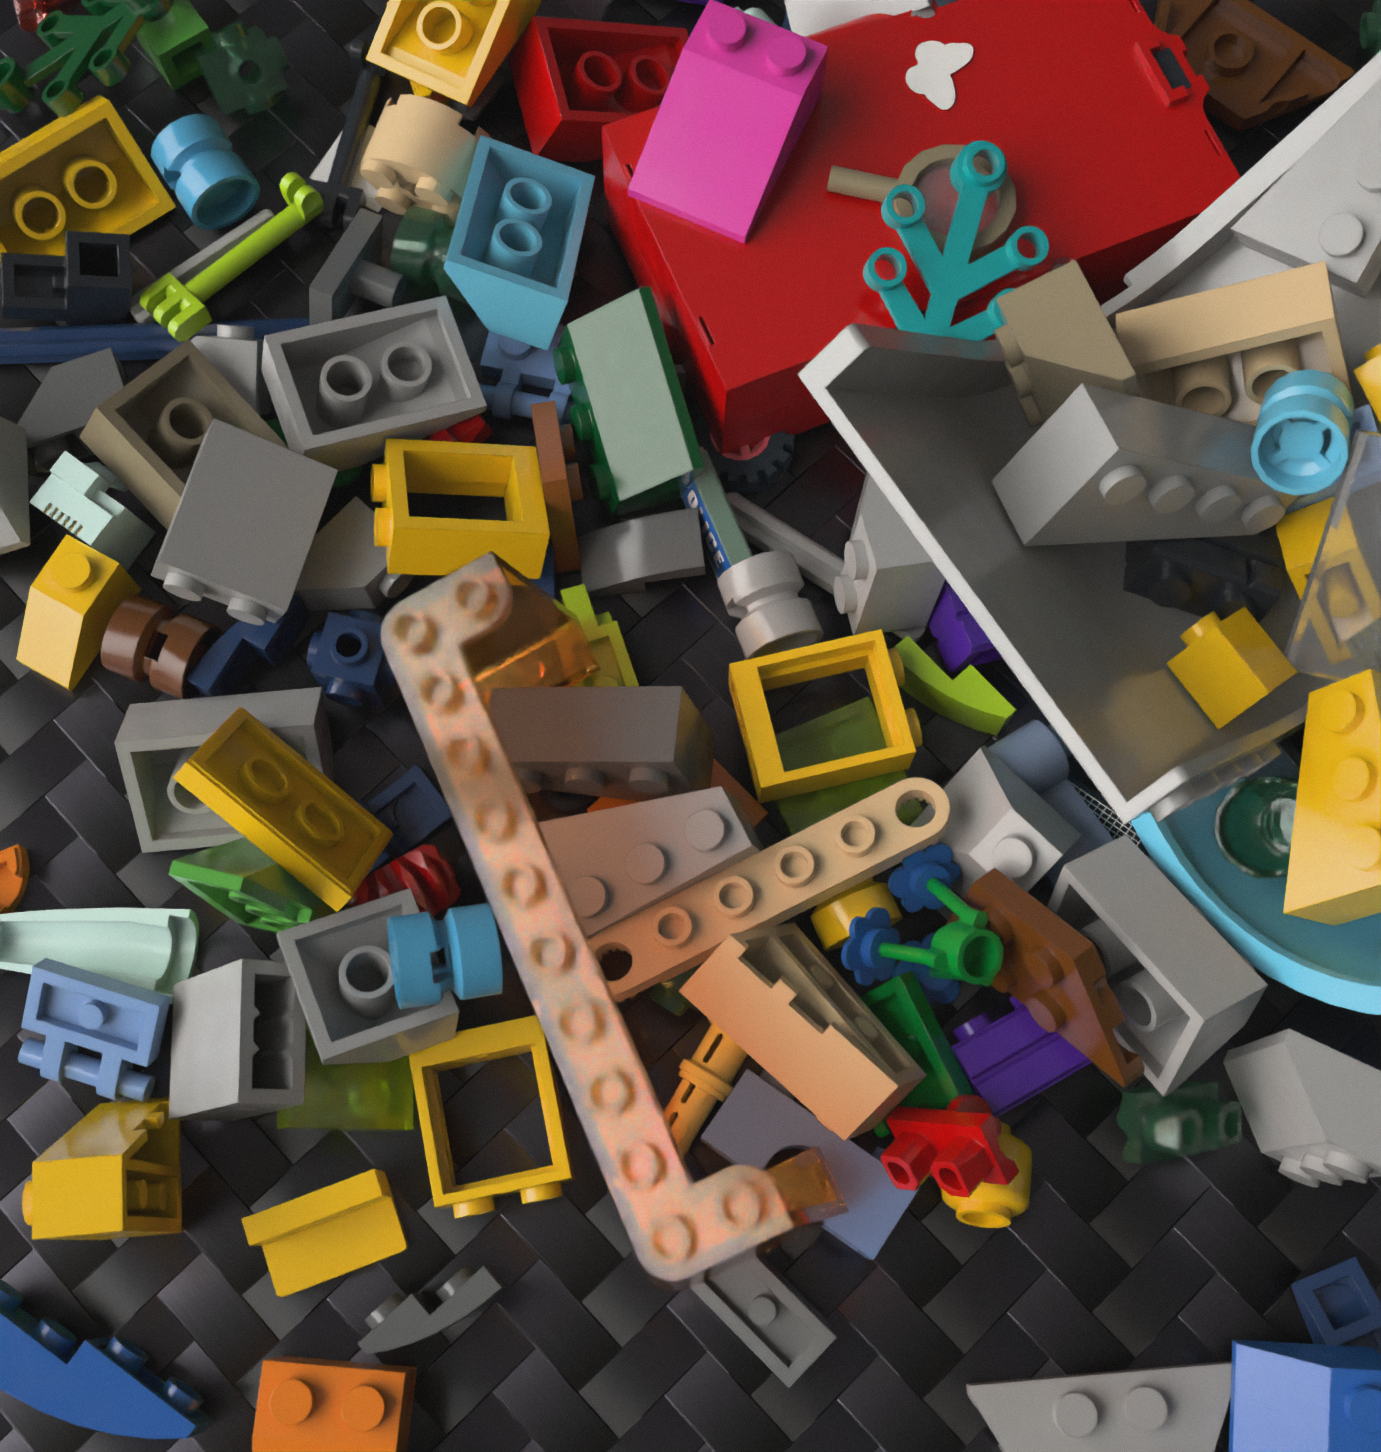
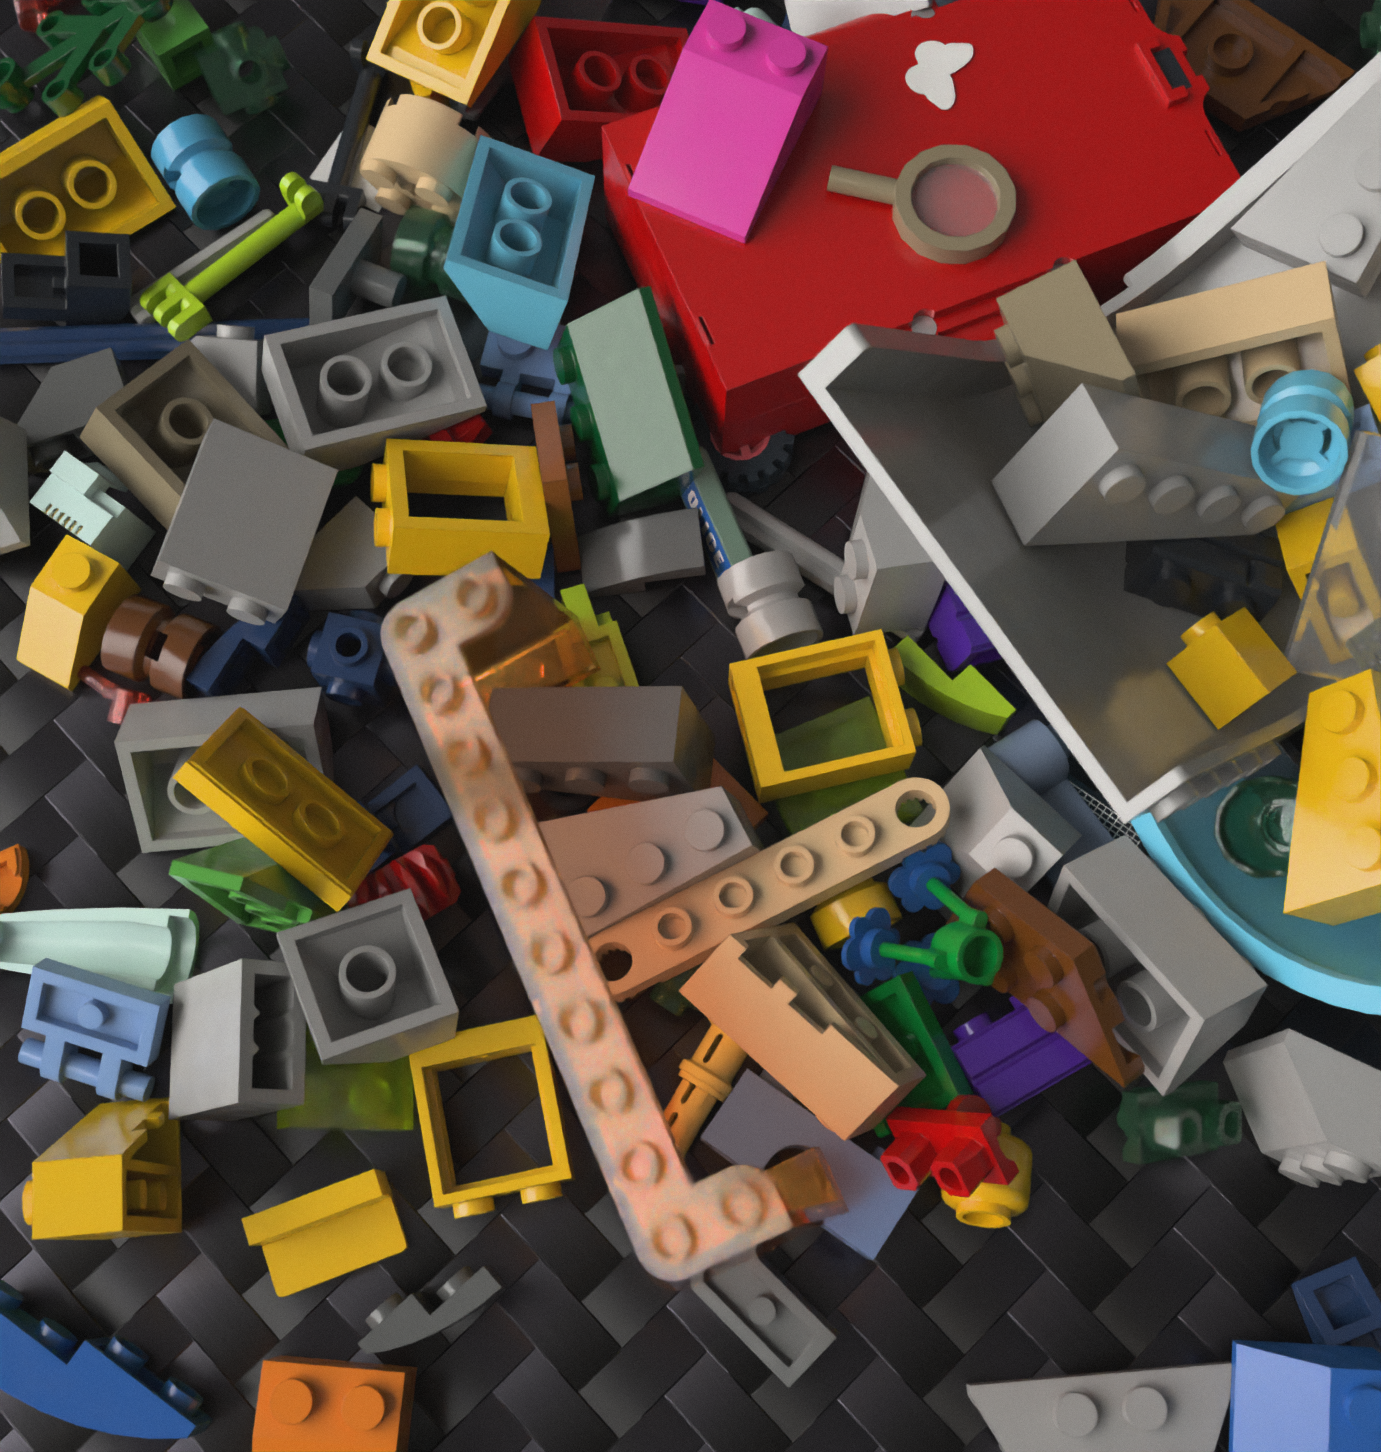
(120, 696): none -> clear red hand
(470, 954): dark azure wheel -> none
(949, 274): teal plant -> none

